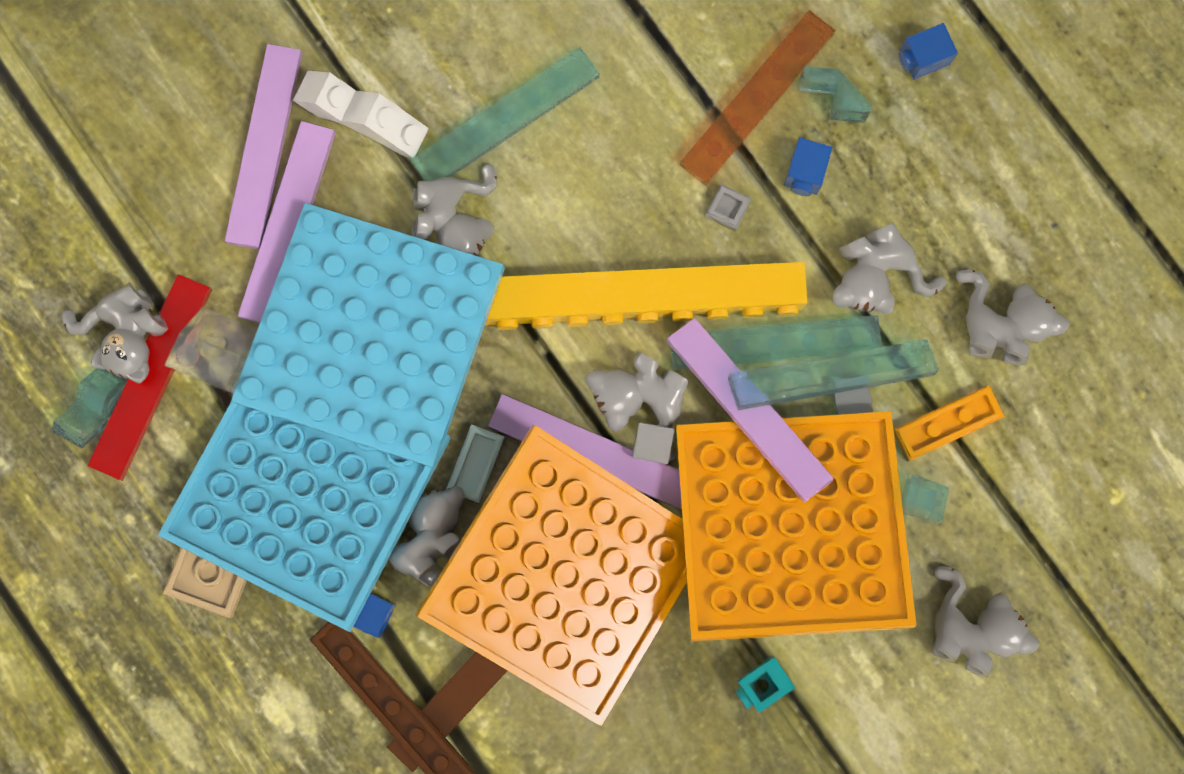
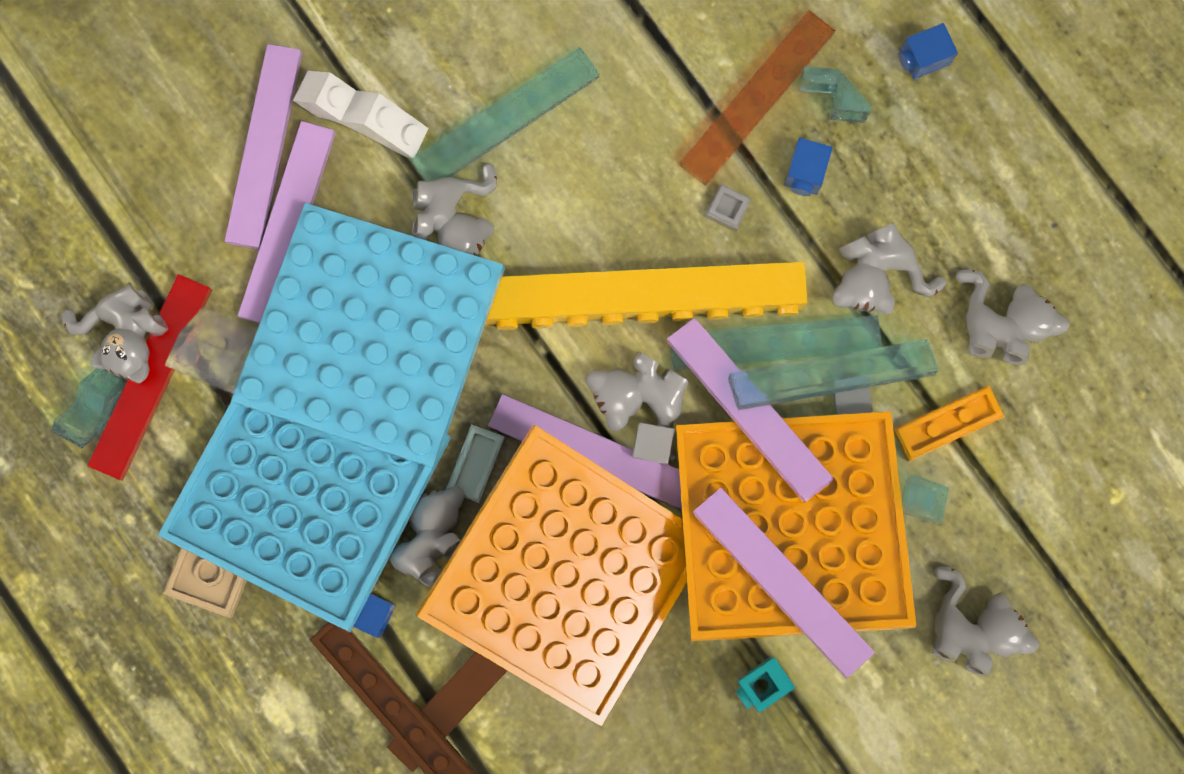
(784, 583): none -> lavender tile

